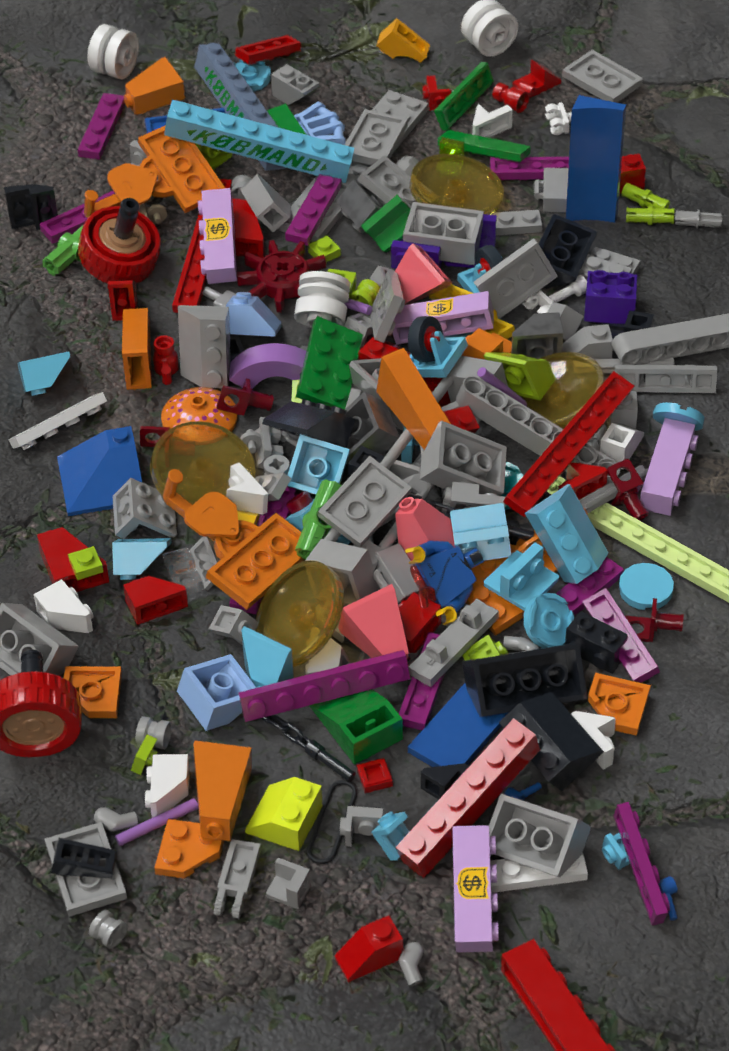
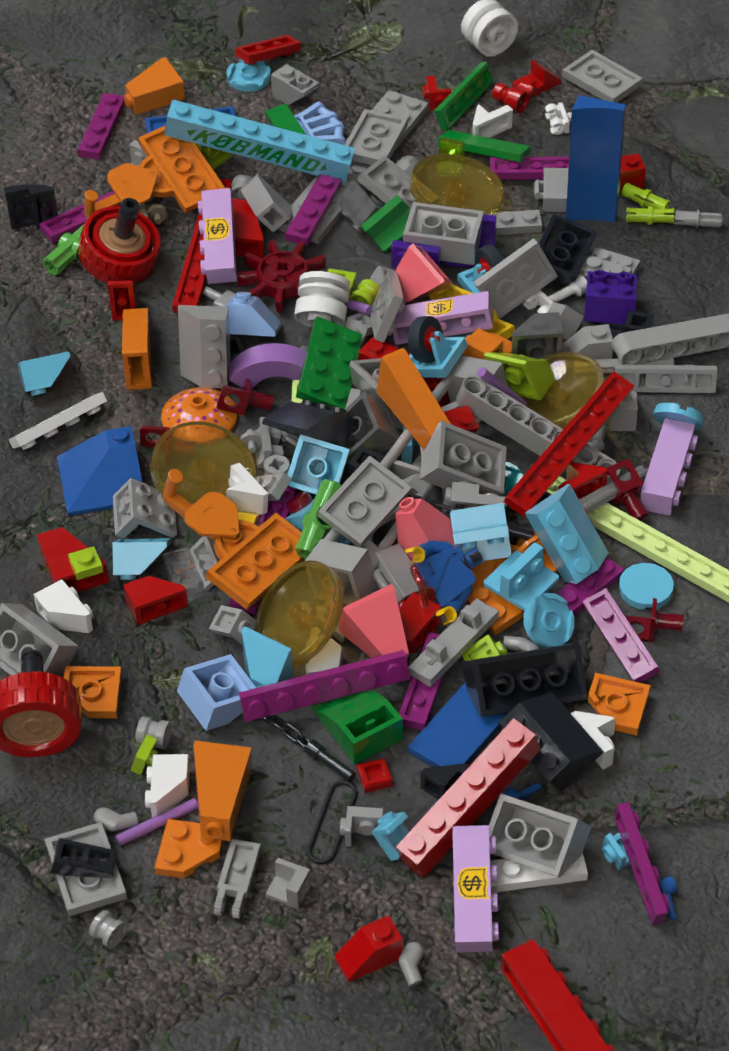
(113, 51): white wheel -> none
(165, 358): red piece -> none
(231, 88): sand blue brick -> none
(287, 812): neon yellow slope -> none
(324, 246): lime plate -> none
(402, 41): light orange arch -> none
(597, 641): black bracket -> none
(620, 442): white slope -> none

